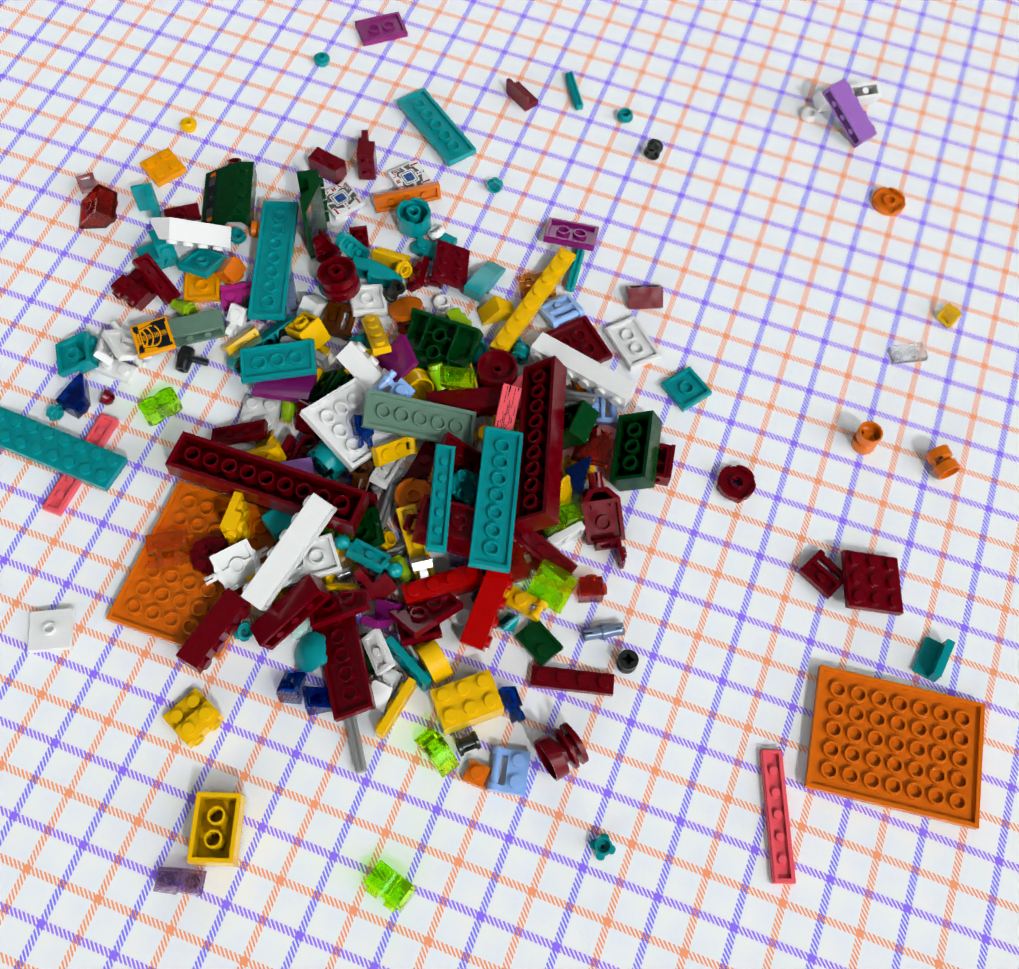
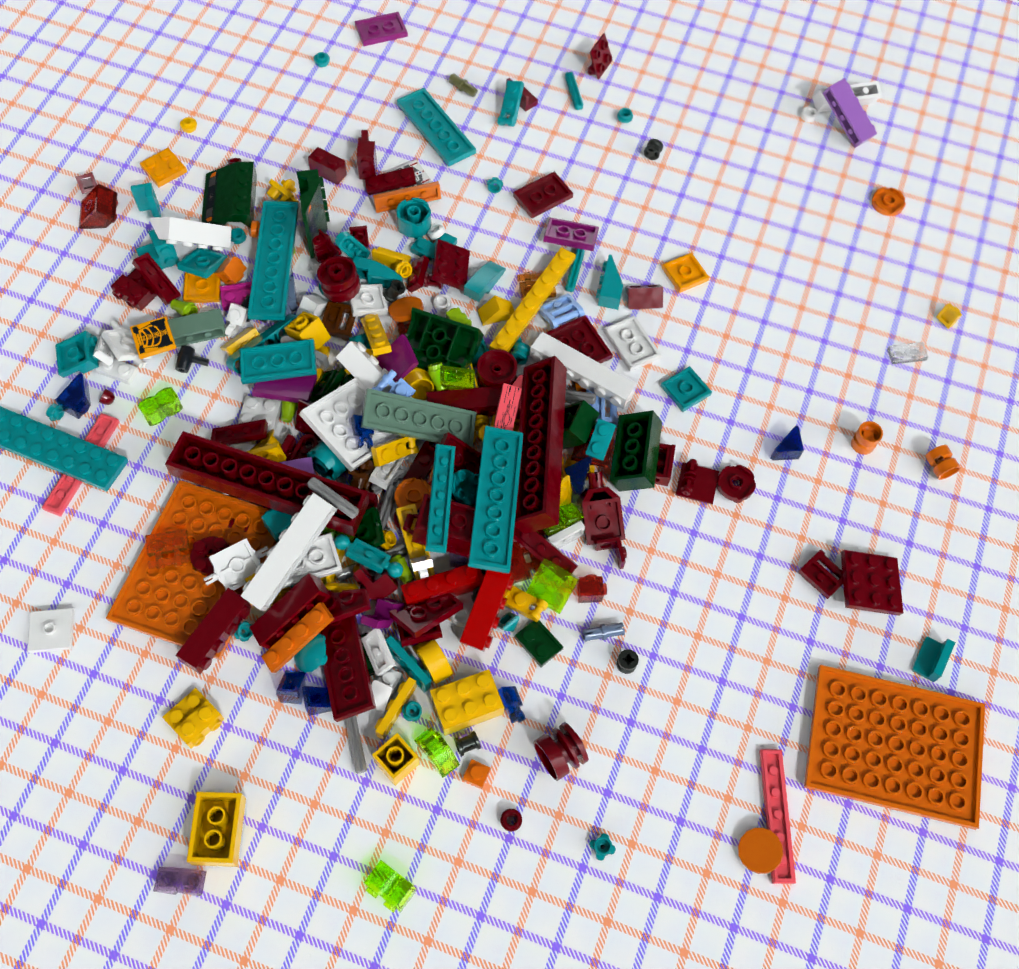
(186, 212): dark red plate -> none
(235, 520): yellow plate -> none
(285, 190): none -> yellow hips
(297, 637): none -> orange plate
(333, 498): none -> light grey axle
(342, 200): white tile -> none
(390, 180): none -> dark red plate
(396, 759): none -> yellow head
(417, 711): none -> teal plate
(463, 85): none -> olive axle
(481, 420): none -> yellow plate
(511, 103): none -> teal plate
(511, 813): none -> dark red plate
(516, 771): light blue plate -> none
(543, 194): none -> dark red plate
(572, 680): dark red plate -> none
(600, 57): none -> dark red hinge
(600, 439): none -> teal plate
(612, 286): none -> teal slope
(685, 272): none -> light orange tile
(697, 482): none -> dark red hinge
(760, 850): none -> orange tile
(790, 447): none -> clear blue slope

